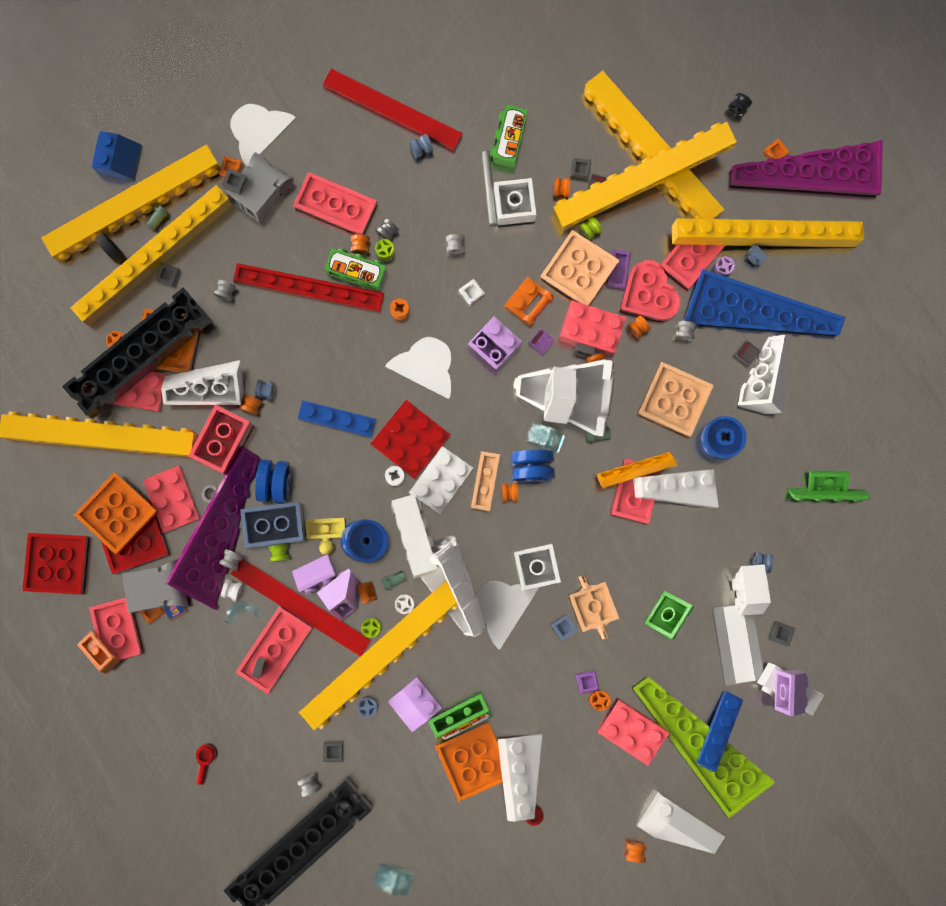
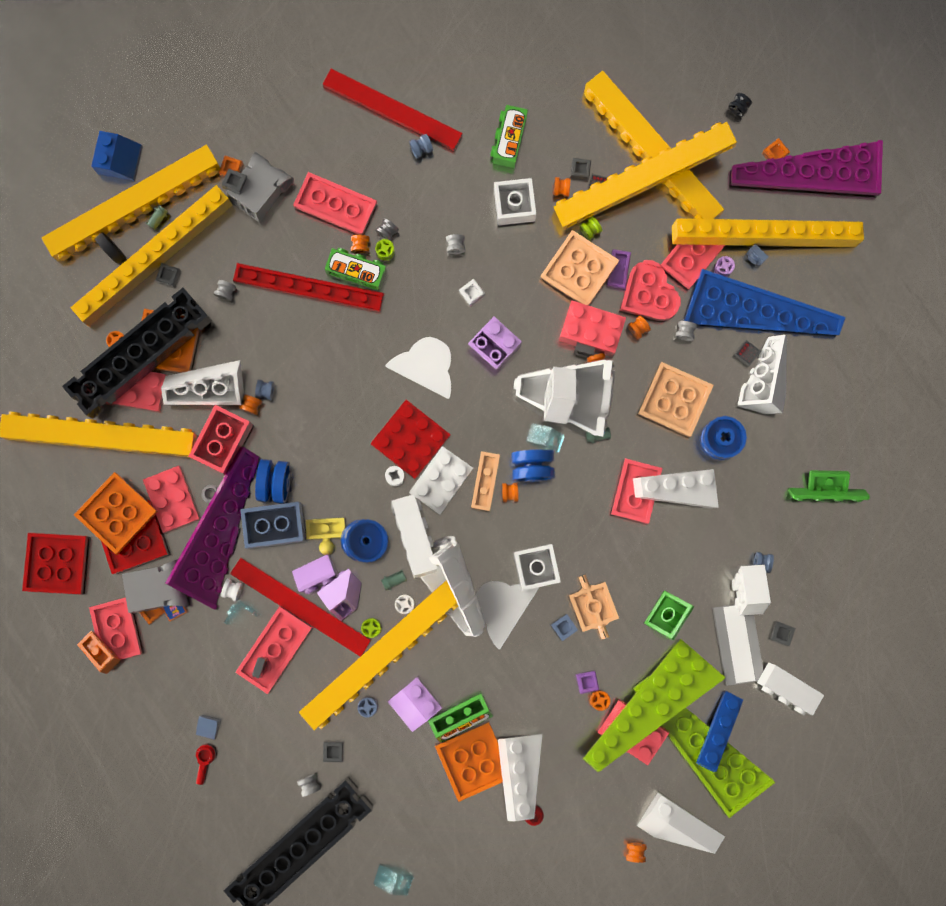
(207, 727): none -> sand blue slope
(231, 560): light grey wheel -> none
(257, 128): white sticker -> none
(279, 552): lime wheel -> none
(337, 419): blue plate -> none
(366, 592): orange tile -> none
(401, 312): orange wheel -> none
(489, 187): light grey bar -> none
(523, 298): orange plate -> none
(541, 341): tile -> none
(636, 469): light orange tile -> none
(670, 688): none -> lime wing
(791, 692): lavender slope -> none

